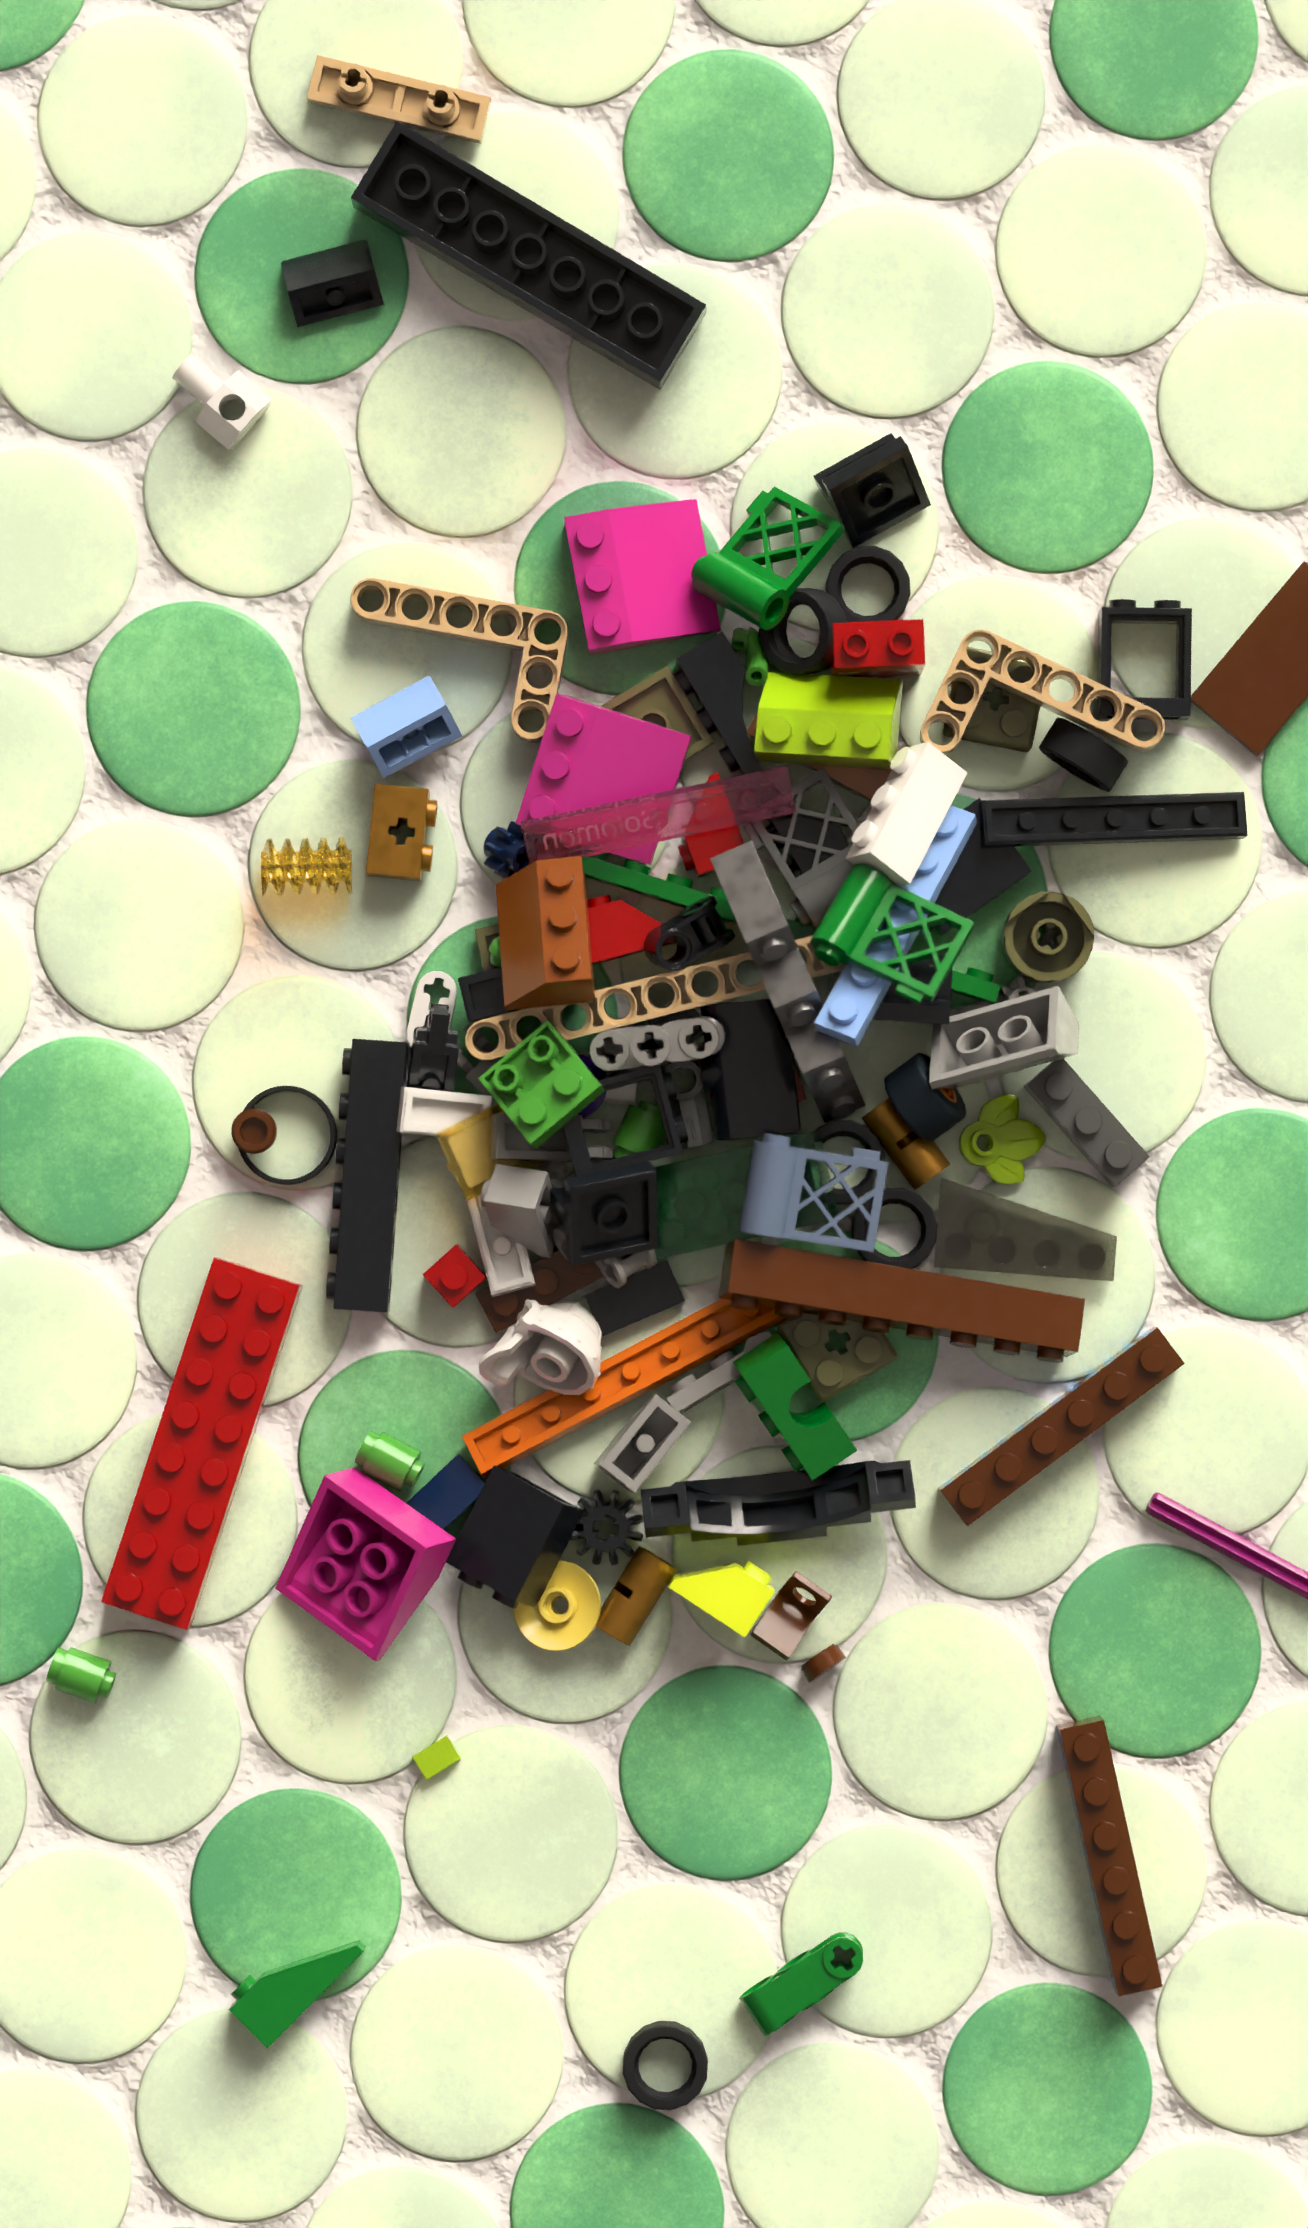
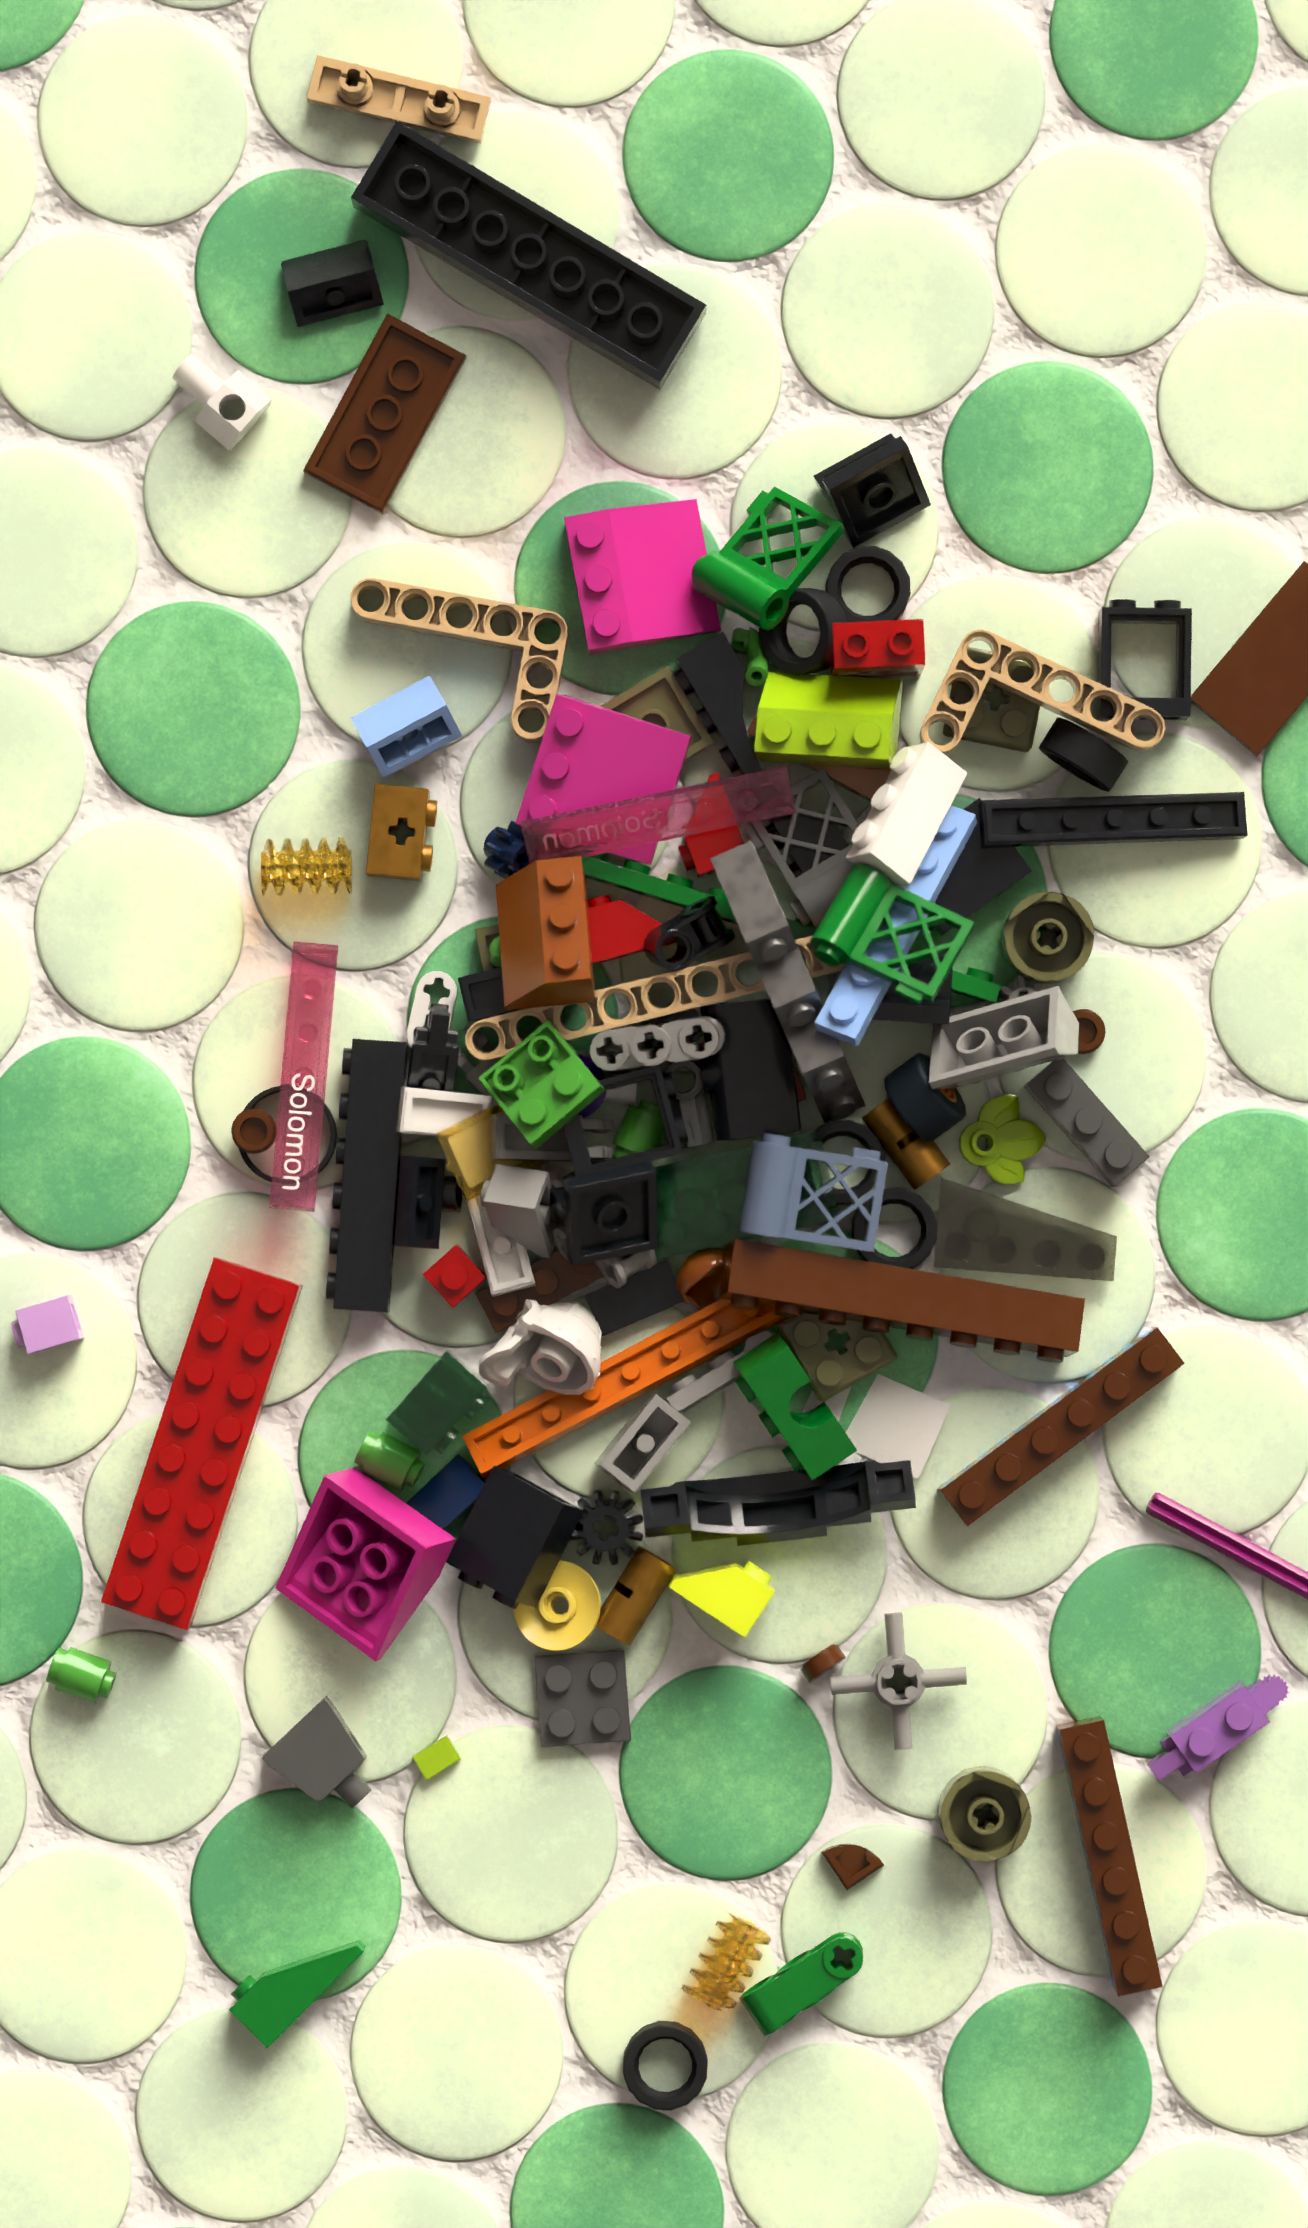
(47, 1325): none -> lavender brick
(303, 1076): none -> clear pink tile
(321, 1756): none -> dark grey torso
(384, 413): none -> reddish brown tile
(419, 1202): none -> black panel
(438, 1403): none -> clear green brick
(452, 1195): none -> black hinge
(582, 1698): none -> dark grey plate
(700, 1277): none -> dark orange hair
(727, 1962): none -> clear yellow piece
(790, 1615): bracket -> none
(851, 1862): none -> reddish brown tile
(891, 1422): none -> white sticker
(898, 1701): none -> light grey bar
(995, 1837): none -> olive brick
(1090, 1031): none -> reddish brown tile
(1218, 1726): none -> medium lavender hinge

